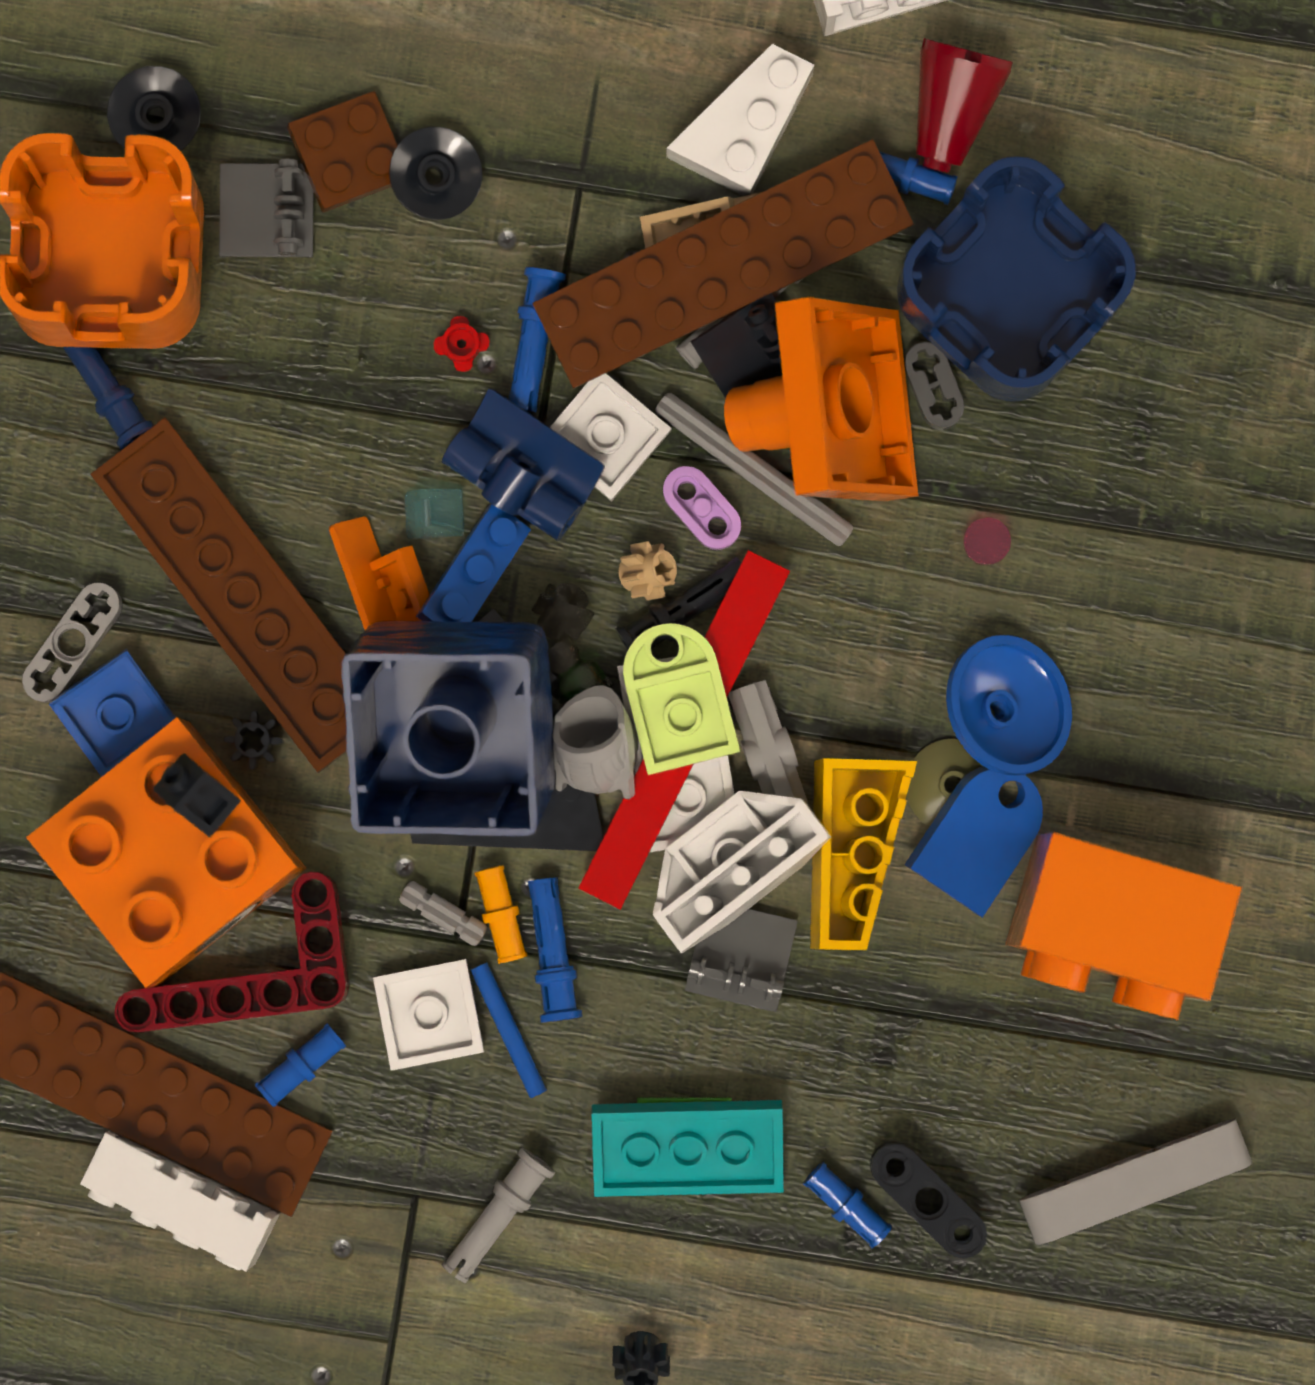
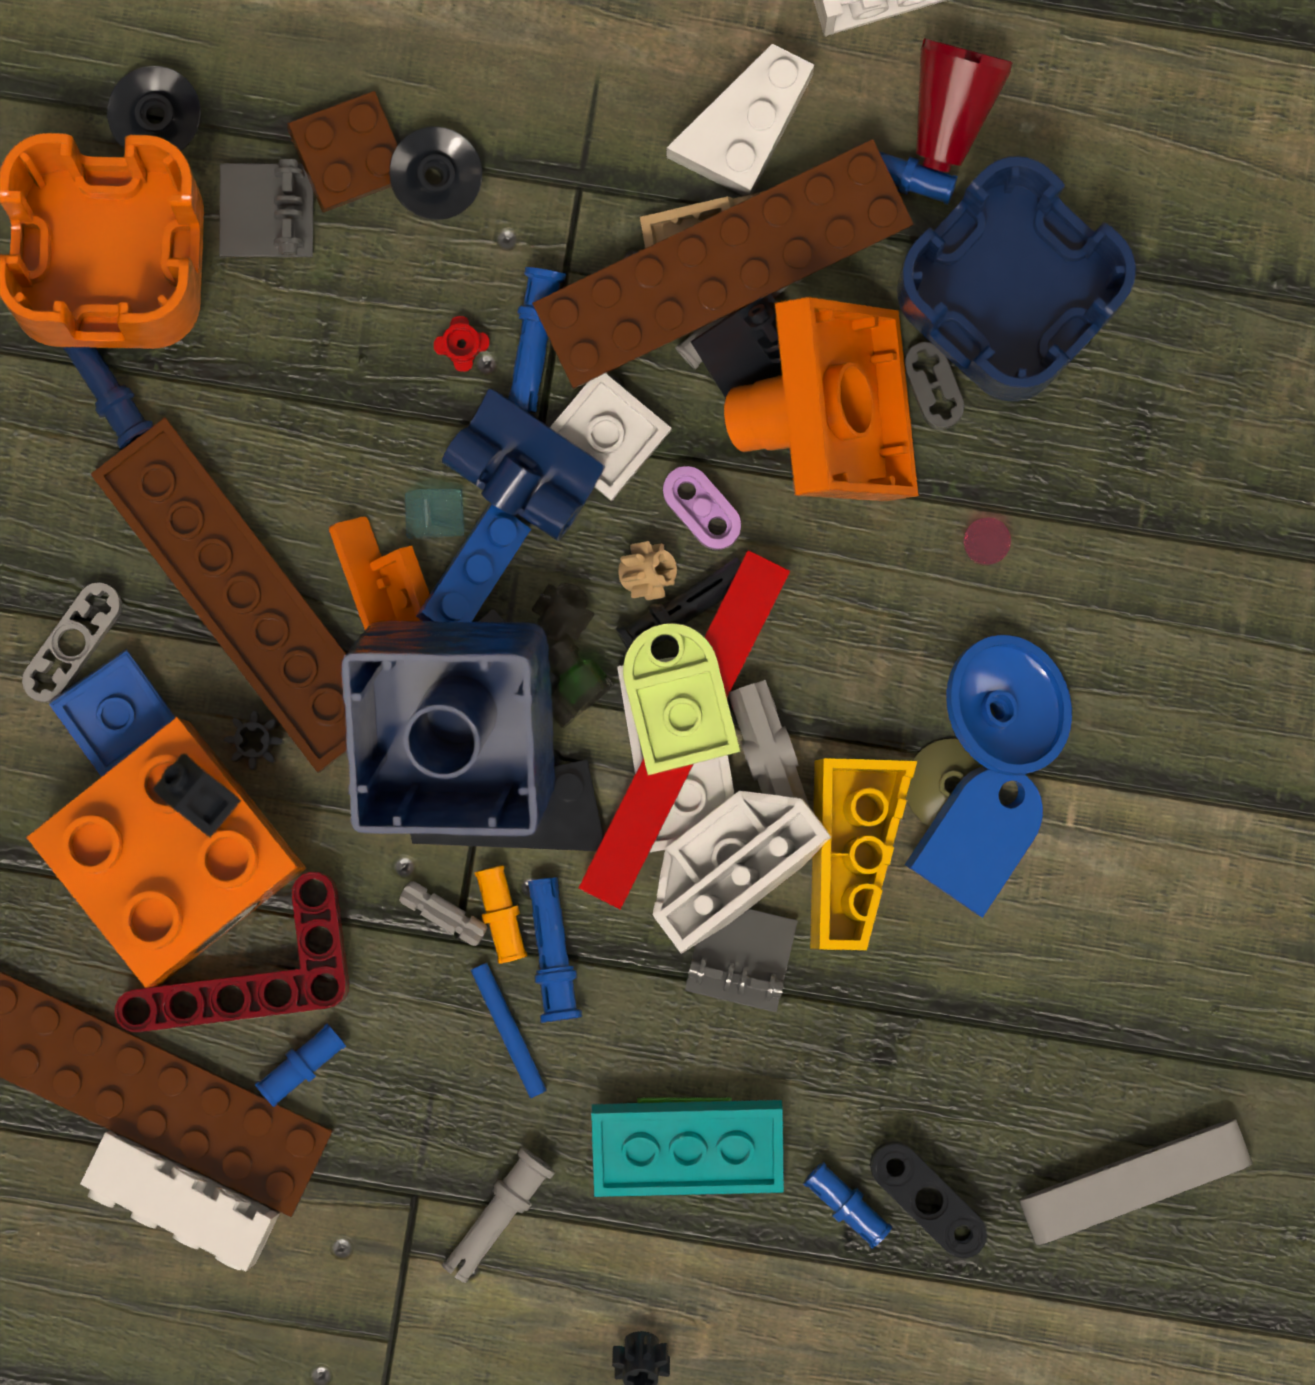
(428, 1014): white plate -> none
(595, 744): light grey helmet -> none
(753, 469): light grey axle -> none
(1122, 918): orange brick -> none

